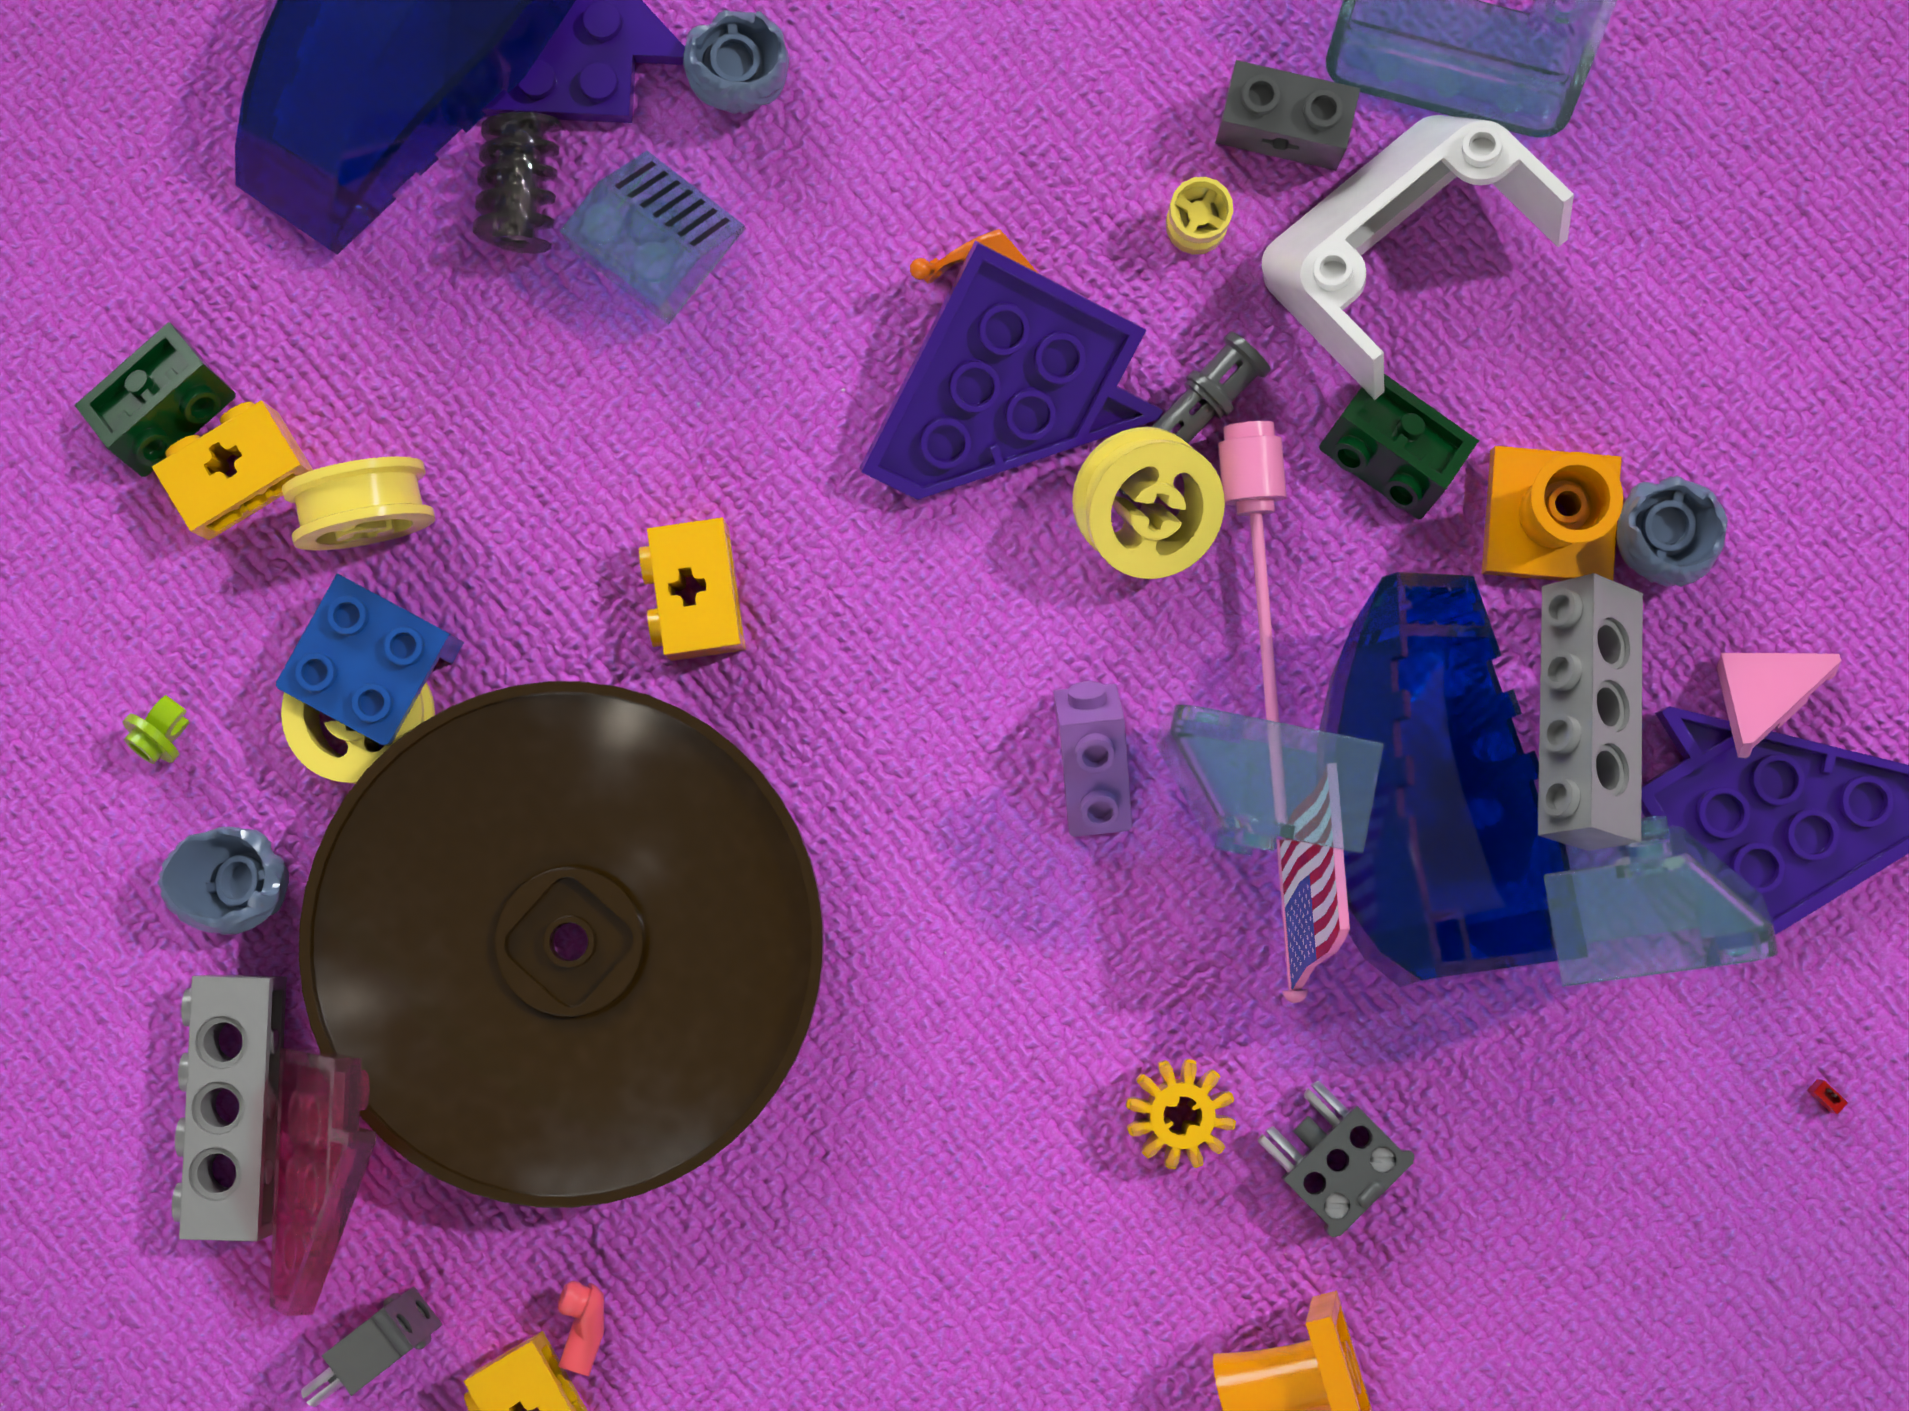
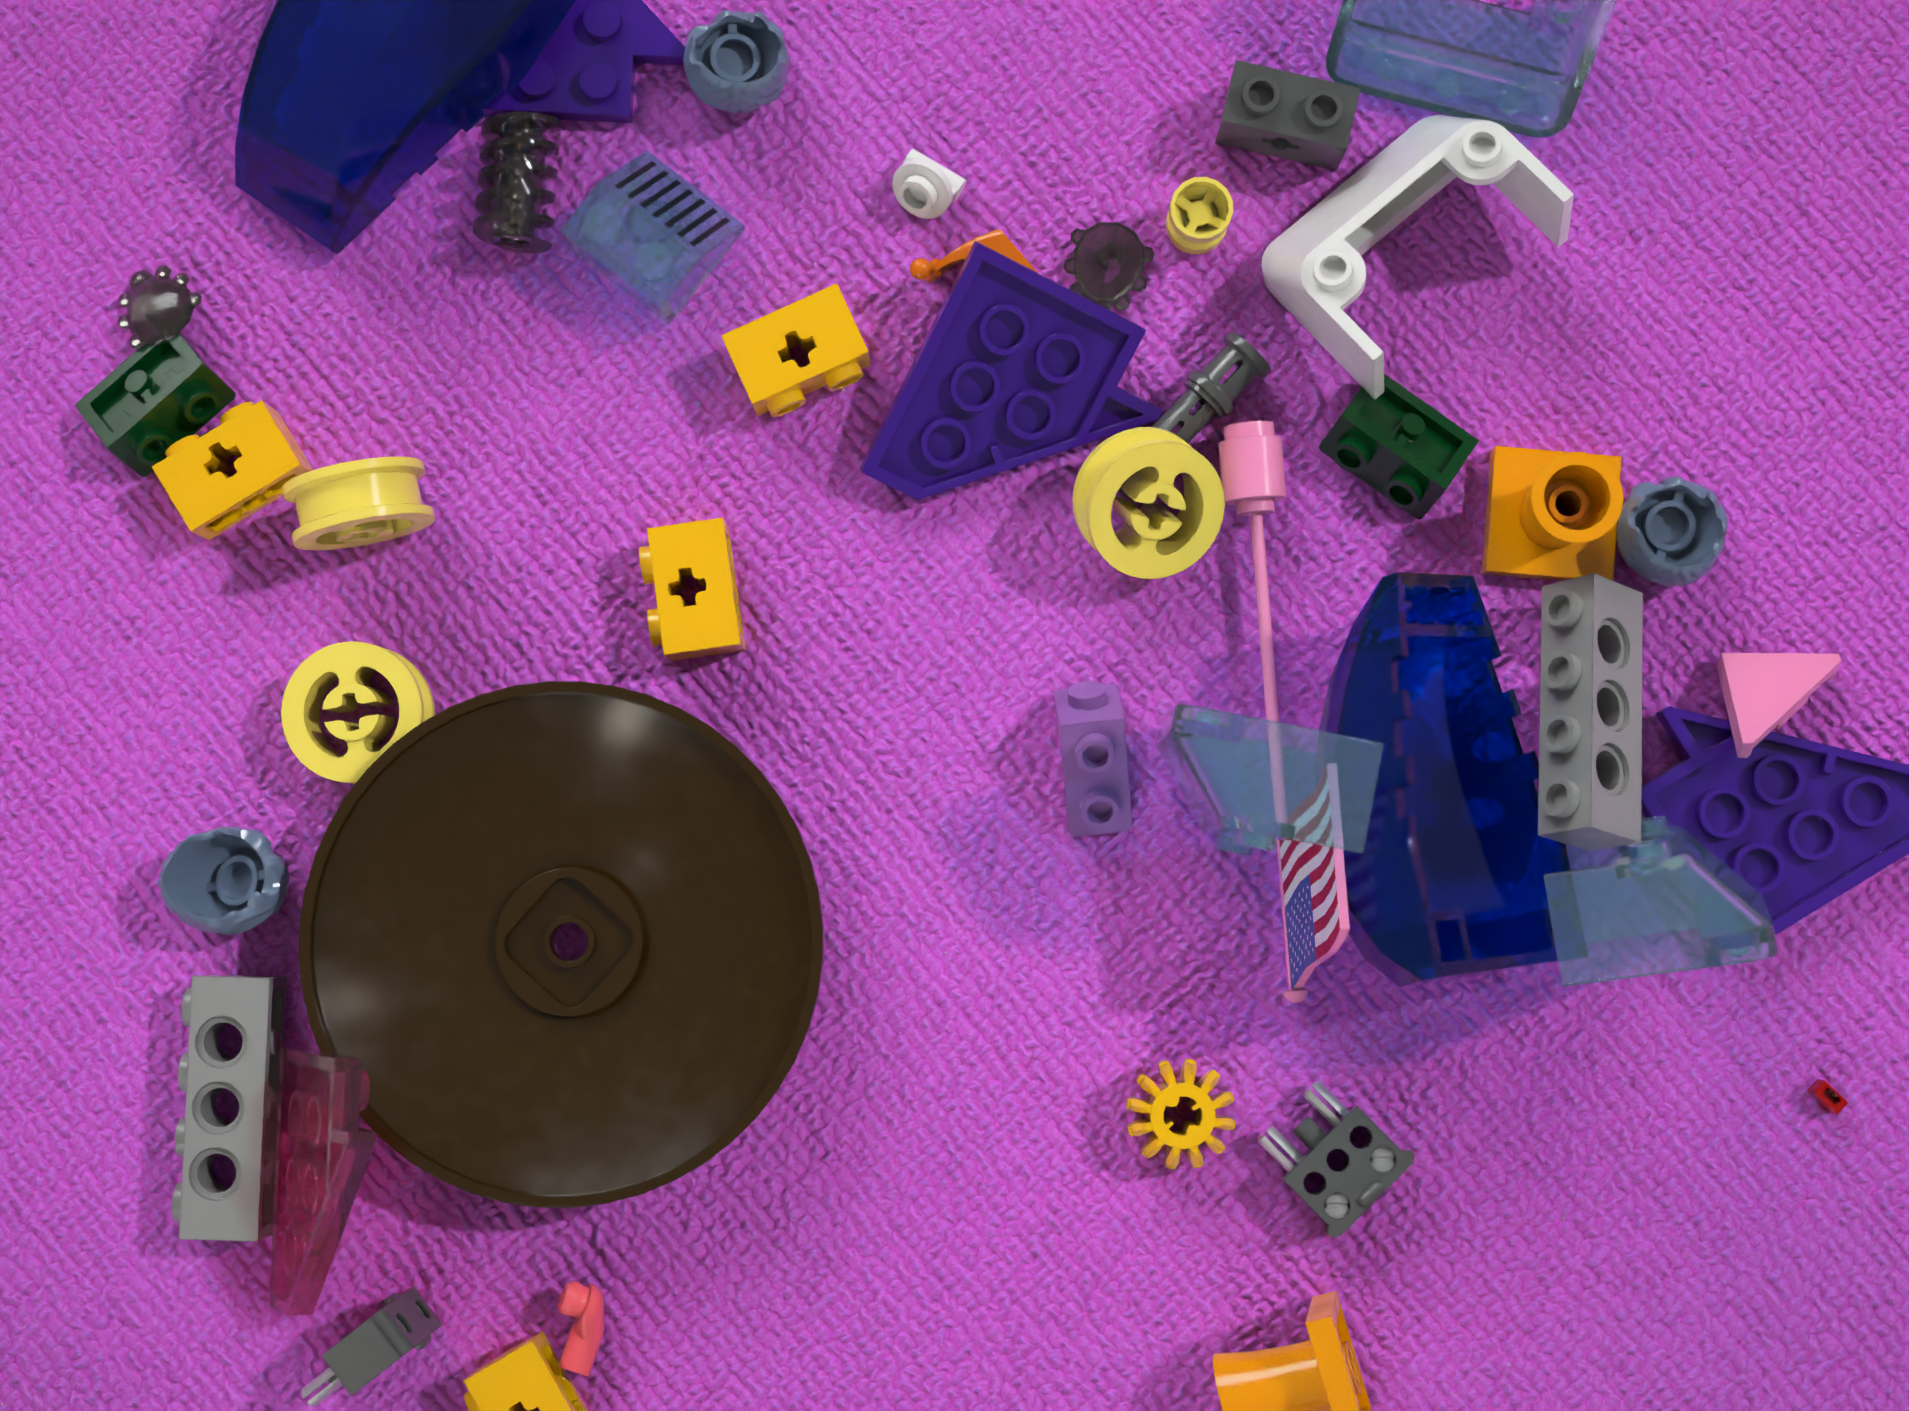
(154, 735): lime plate -> none
(156, 306): none -> clear smoke piece
(364, 660): blue bracket -> none
(822, 328): none -> yellow brick
(925, 186): none -> white plate
(1108, 263): none -> clear smoke piece

